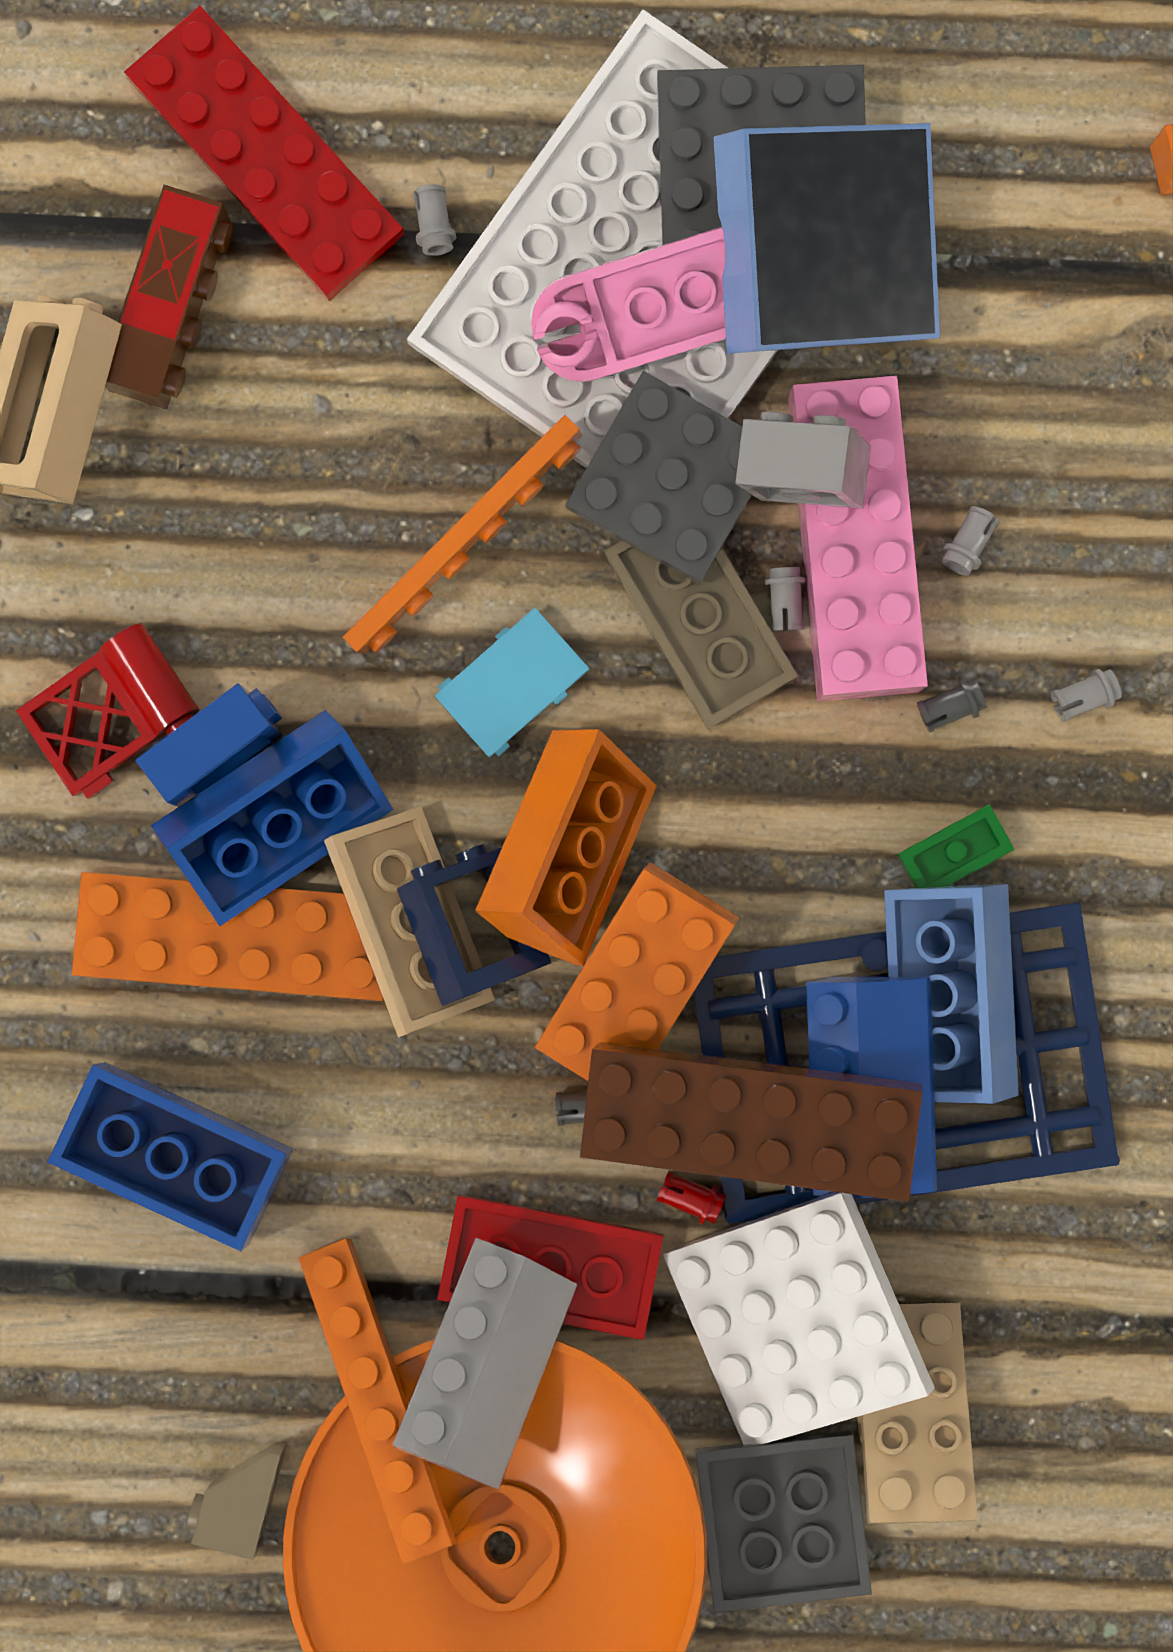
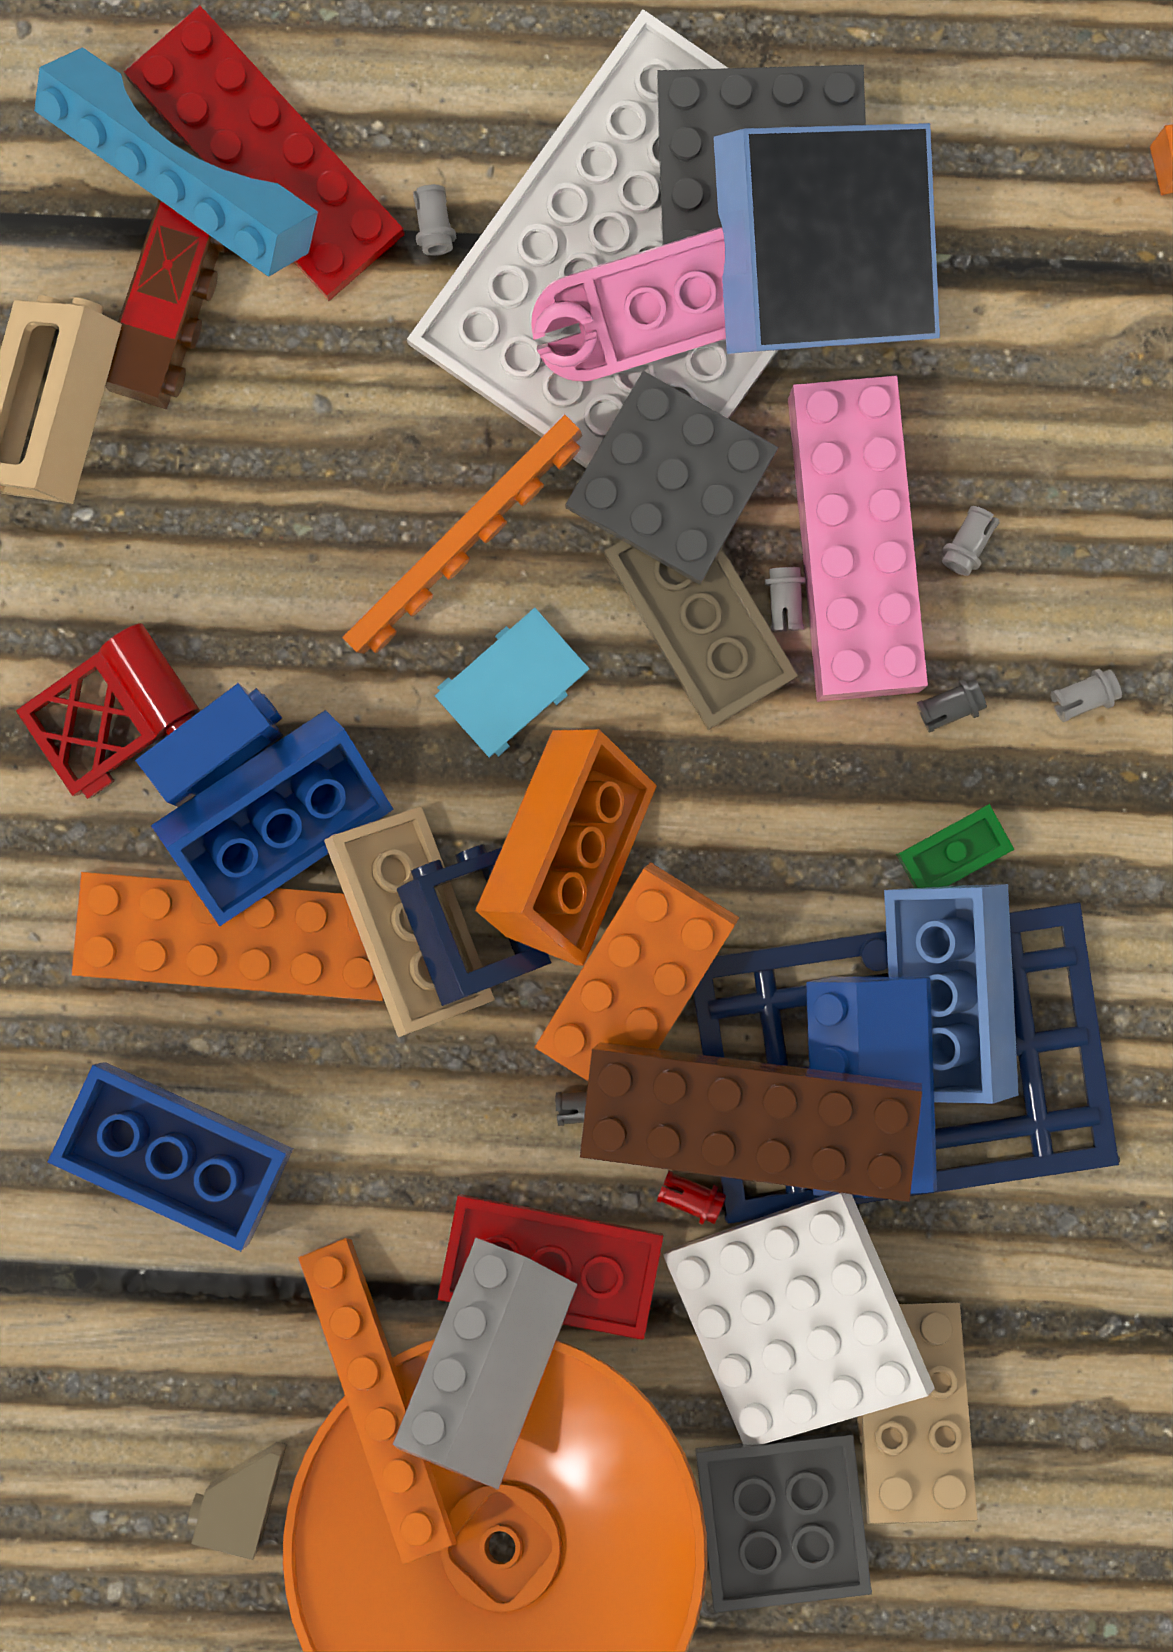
(243, 213): none -> dark azure arch
(803, 461): light grey brick -> none

